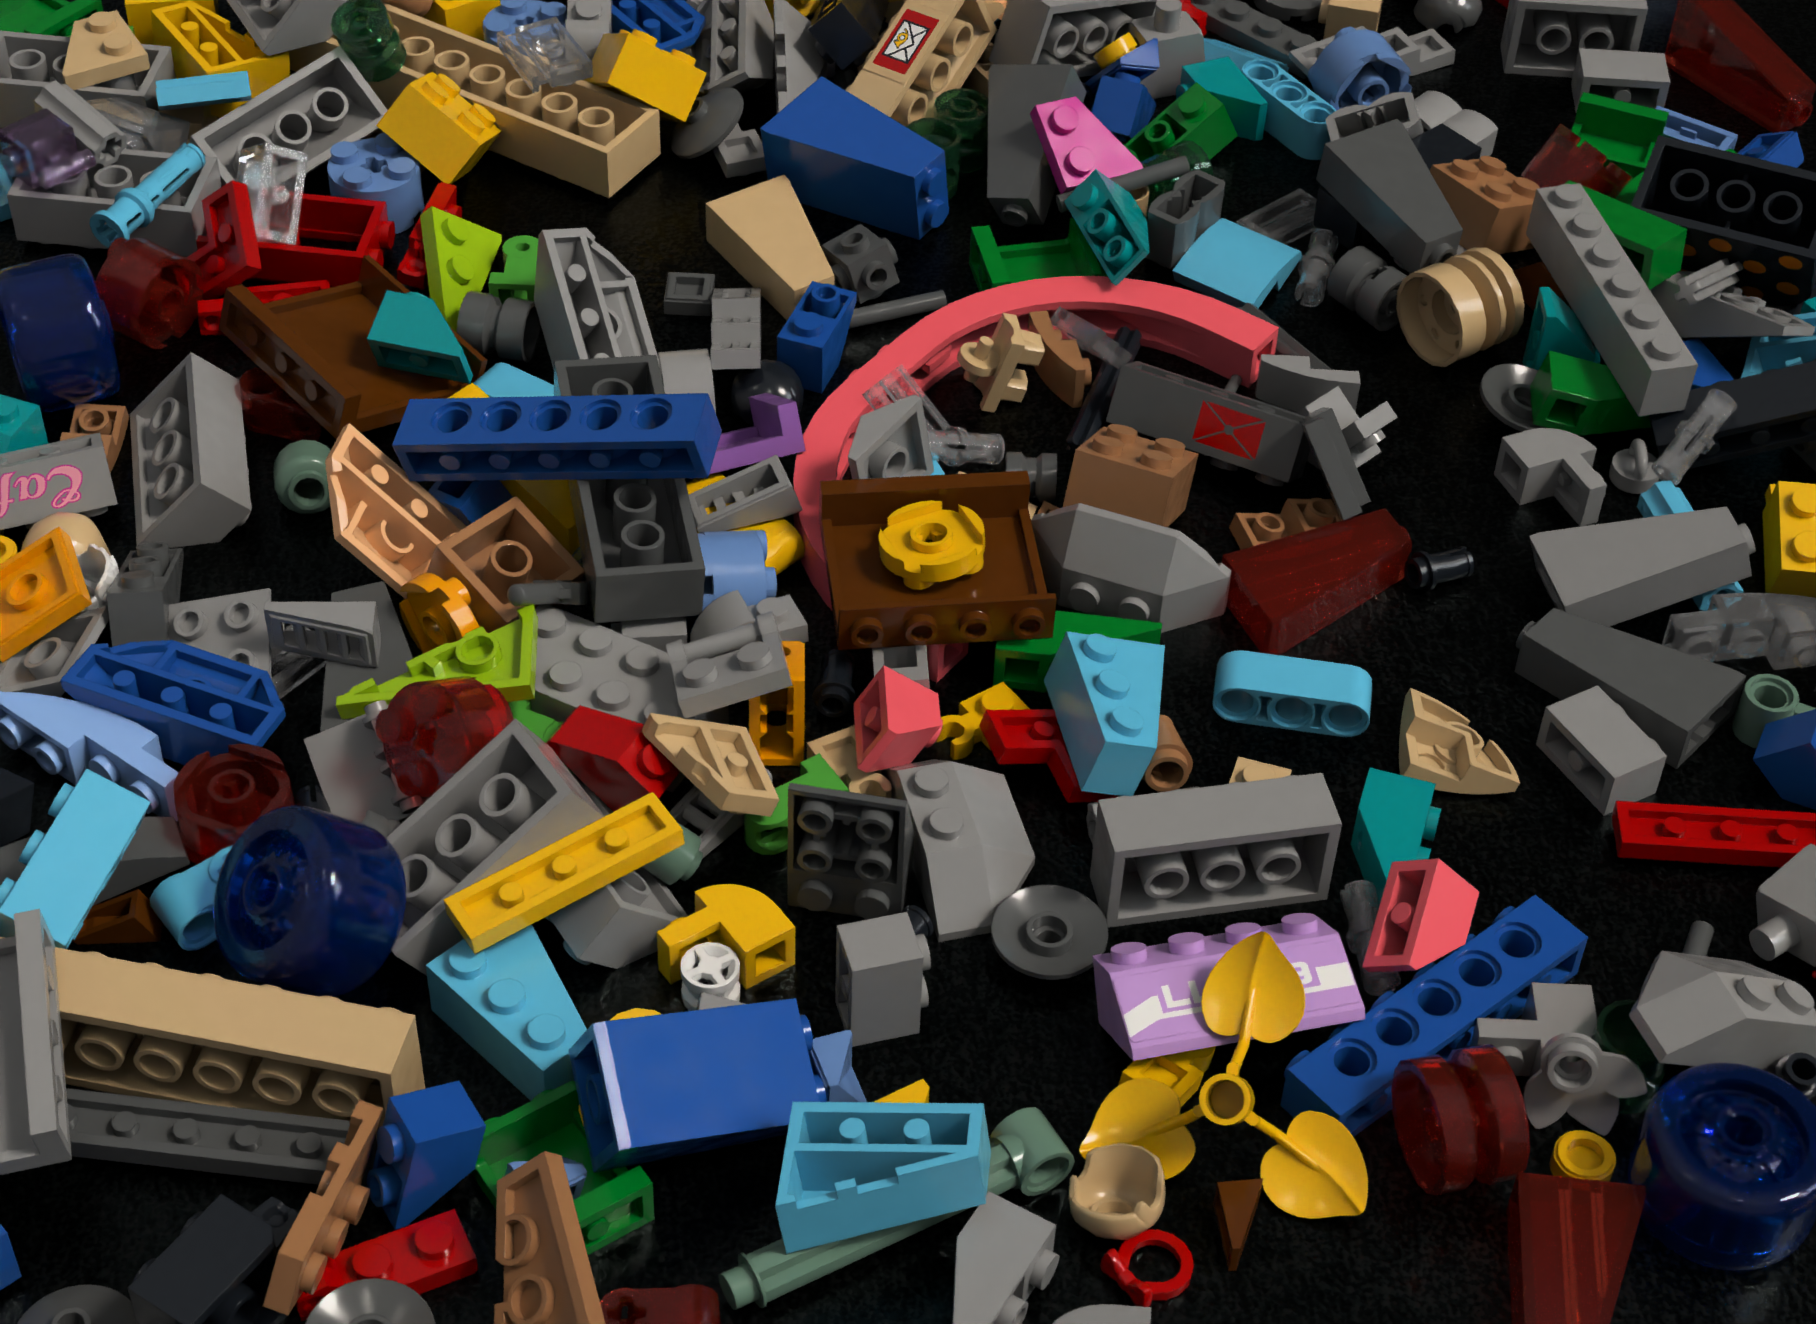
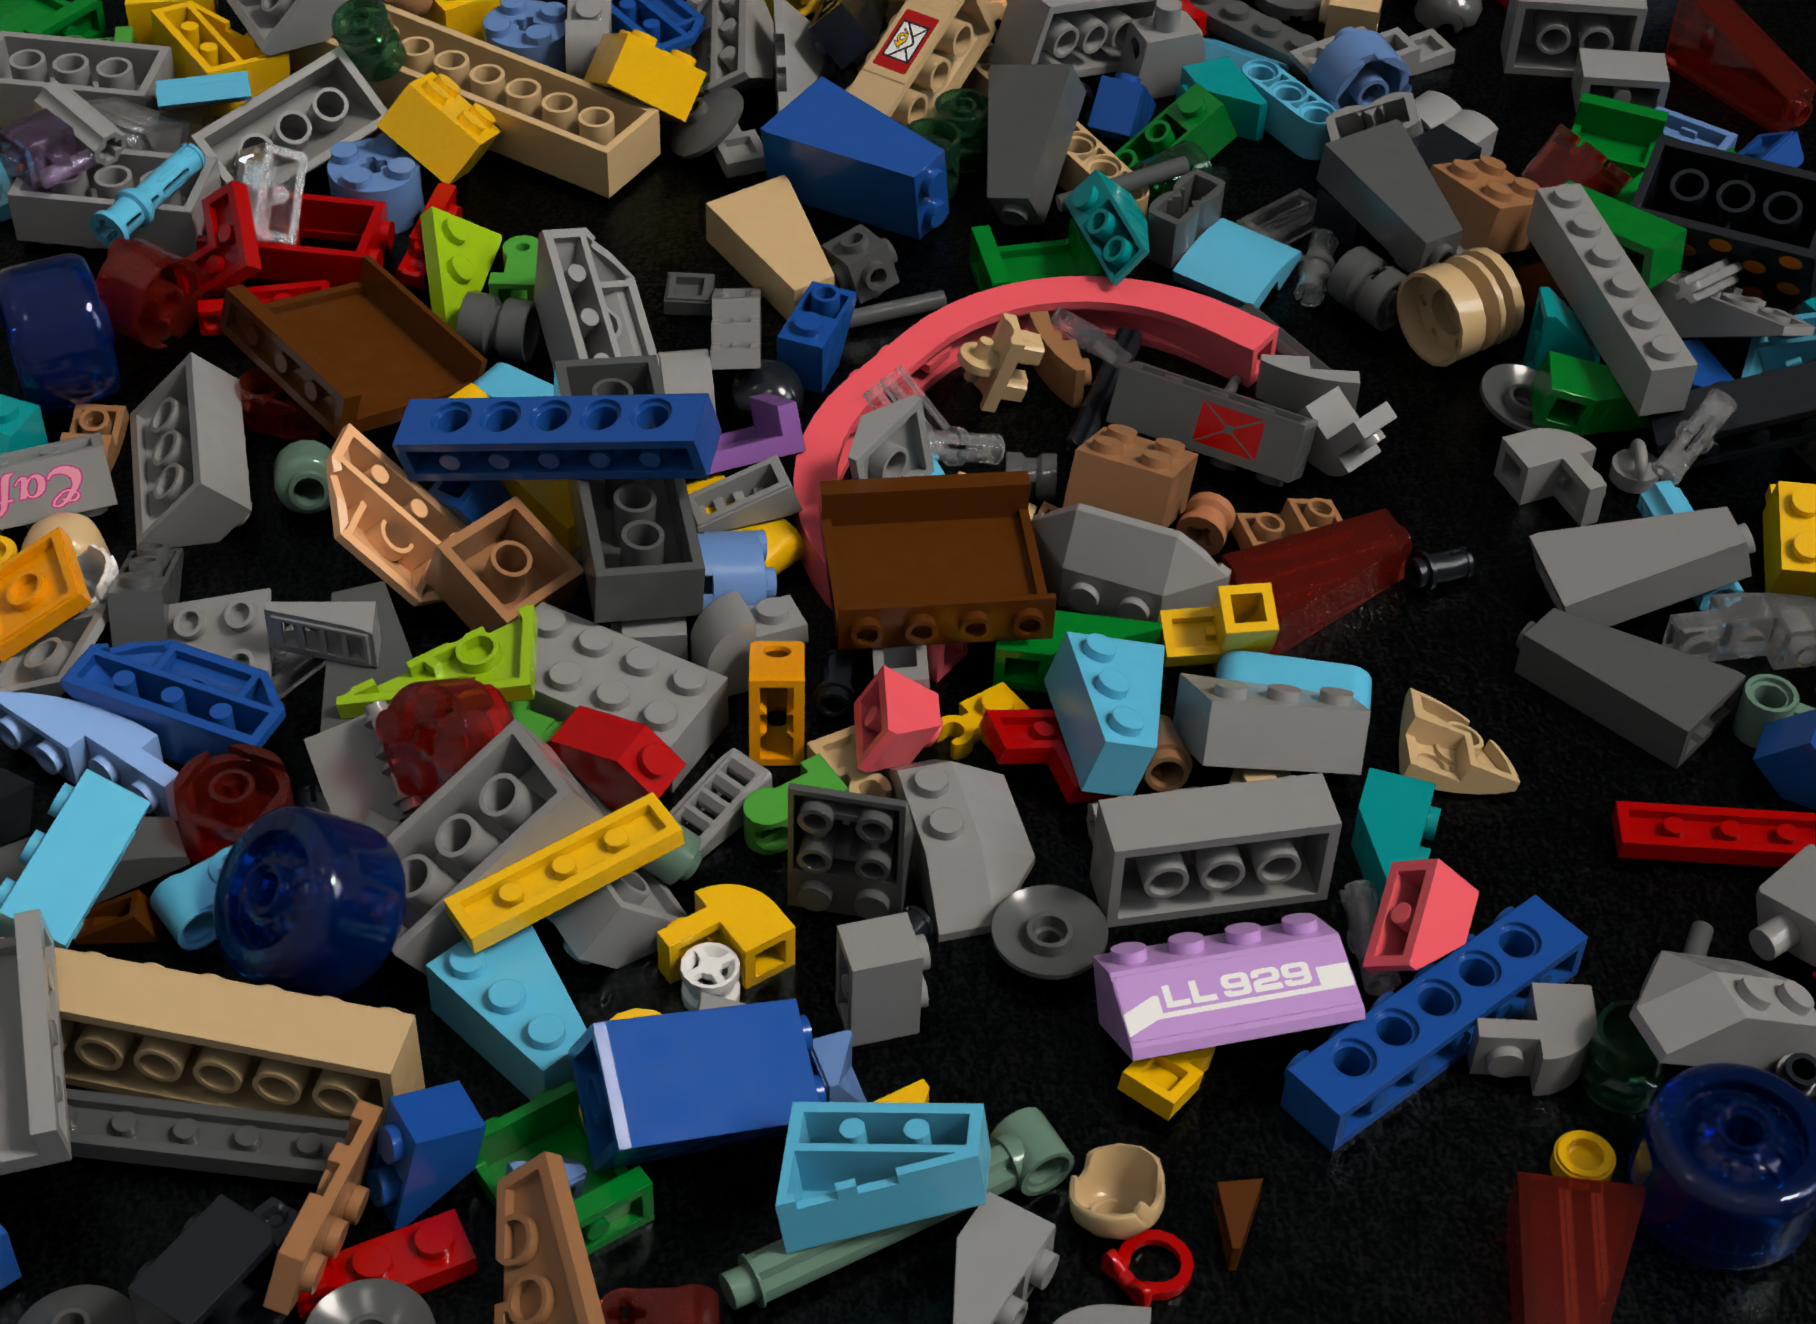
(102, 51): tan wing -> none
(416, 338): teal slope -> none
(436, 611): light orange plate -> none
(545, 54): clear plate -> none
(549, 593): dark grey bar -> none
(717, 761): tan wing -> none
(729, 666): light grey plate -> none
(955, 547): yellow plate -> none
(1079, 143): wing -> none
(1115, 50): yellow tile -> none
(1138, 62): blue slope -> none
(1207, 521): none -> nougat wheel
(1238, 620): none -> yellow brick
(1270, 725): none -> light grey wedge
(1317, 1162): yellow plant -> none
(1335, 462): dark grey slope -> none
(1460, 1119): clear red wheel -> none
(1583, 1088): light grey plate -> none
(1601, 749): light grey brick -> none

